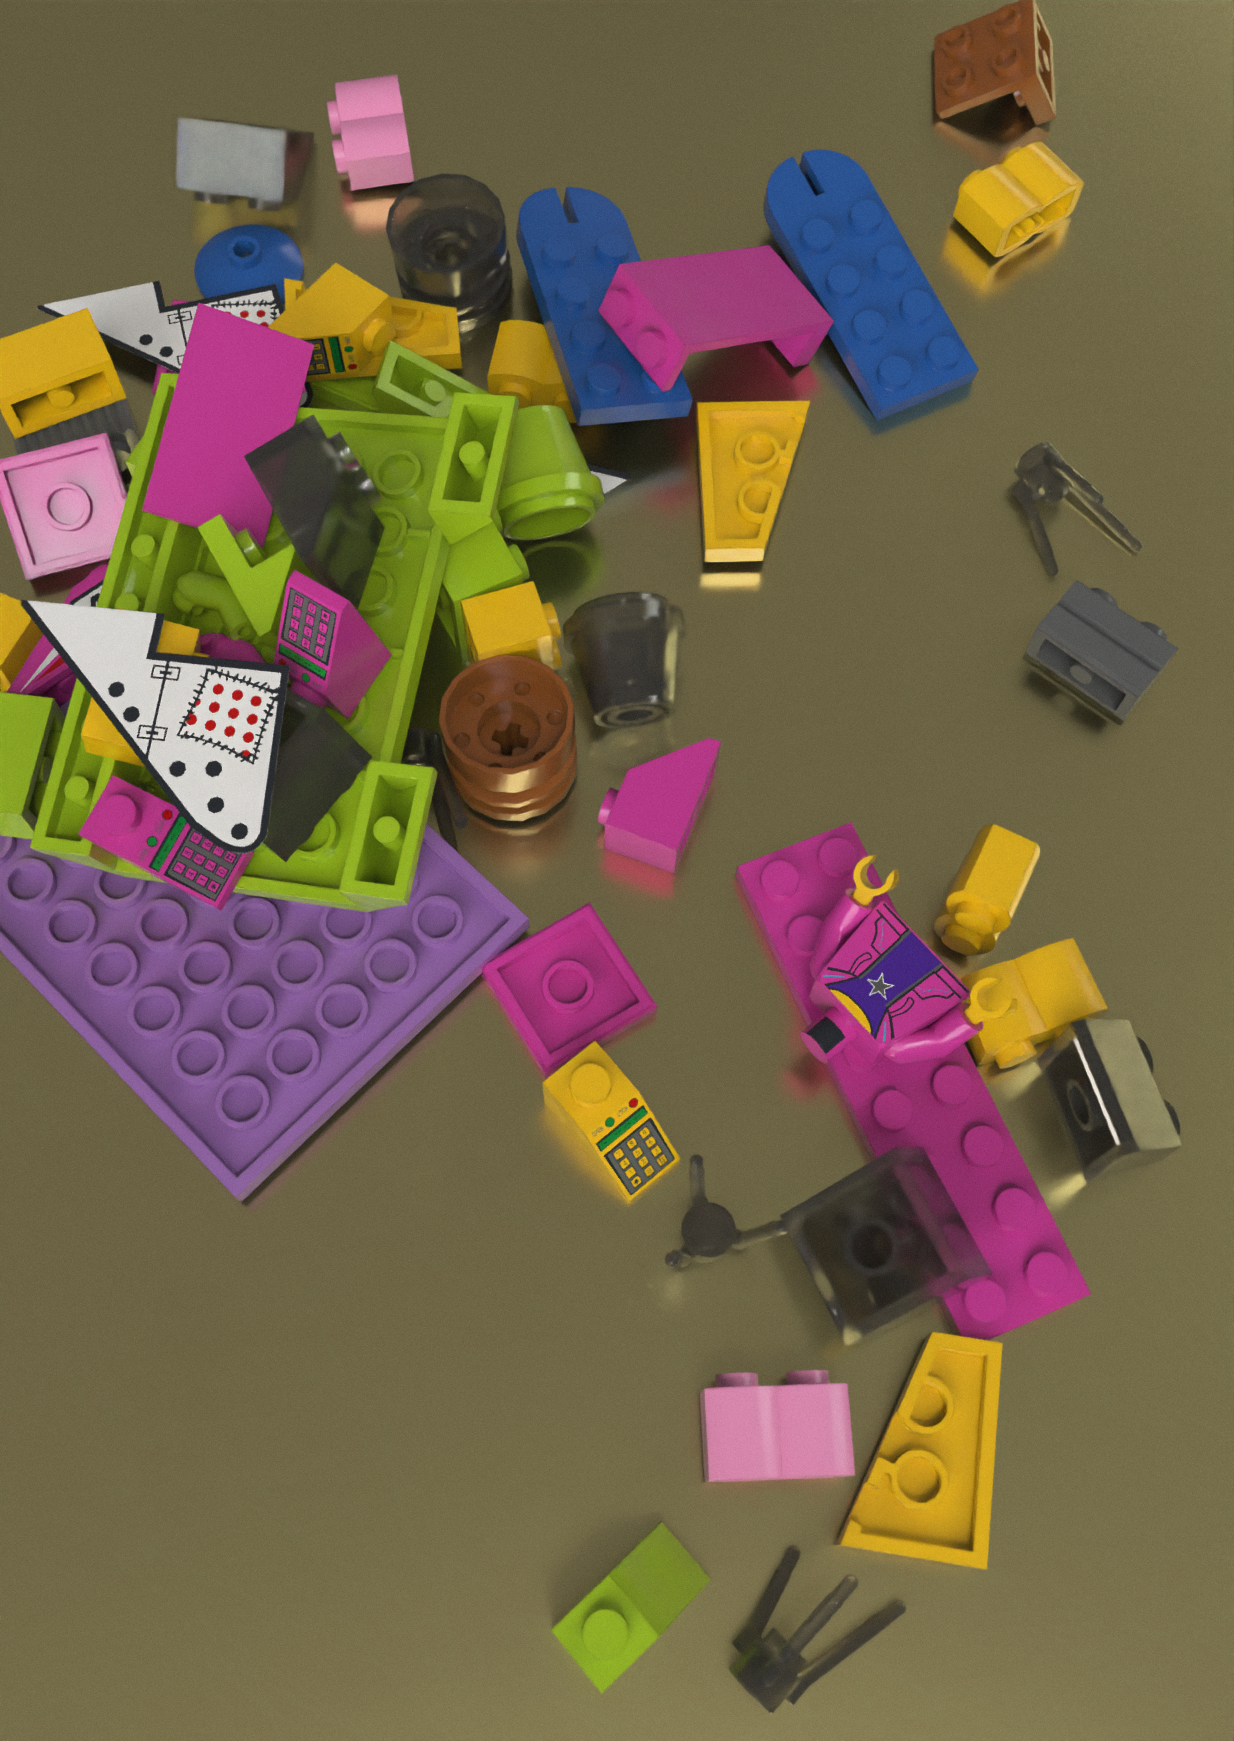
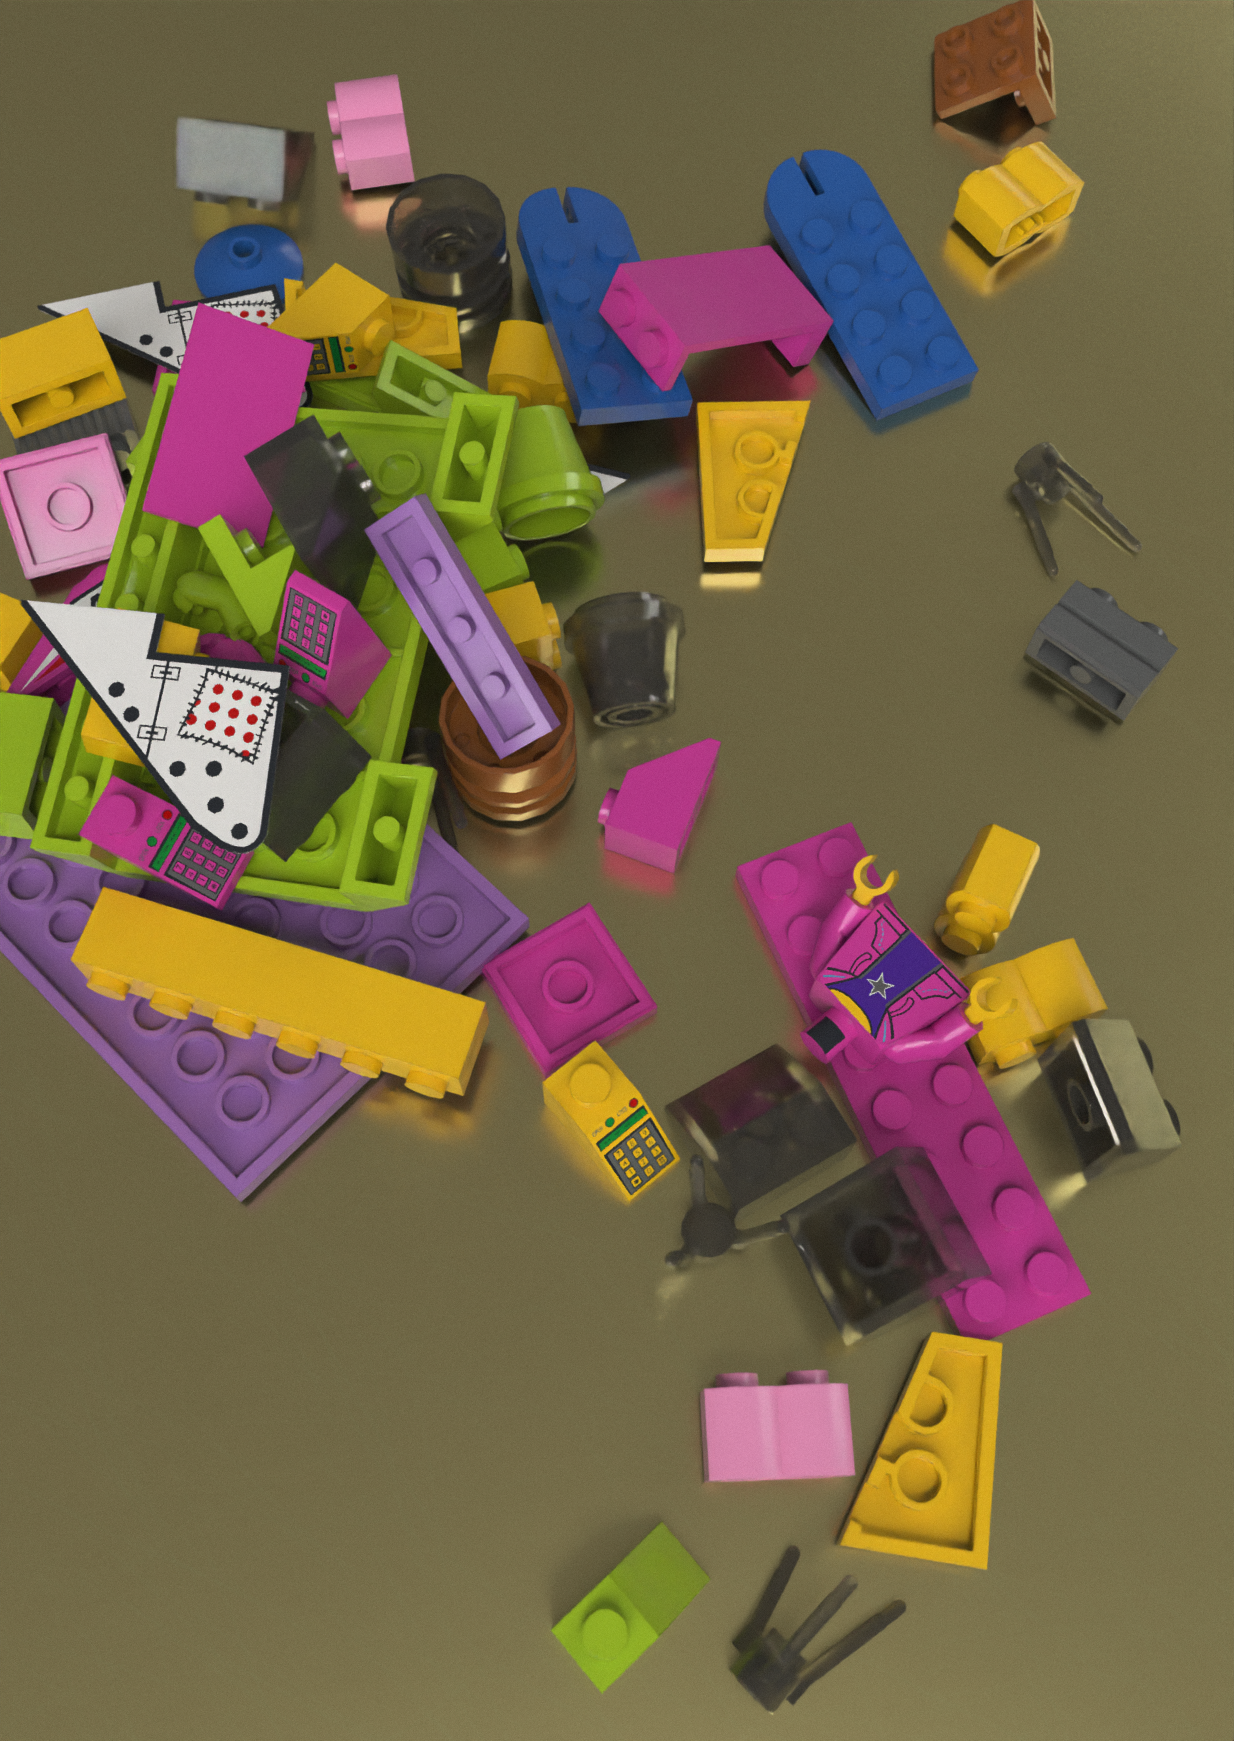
(281, 992): none -> yellow brick
(462, 625): none -> medium lavender plate
(761, 1130): none -> clear smoke slope

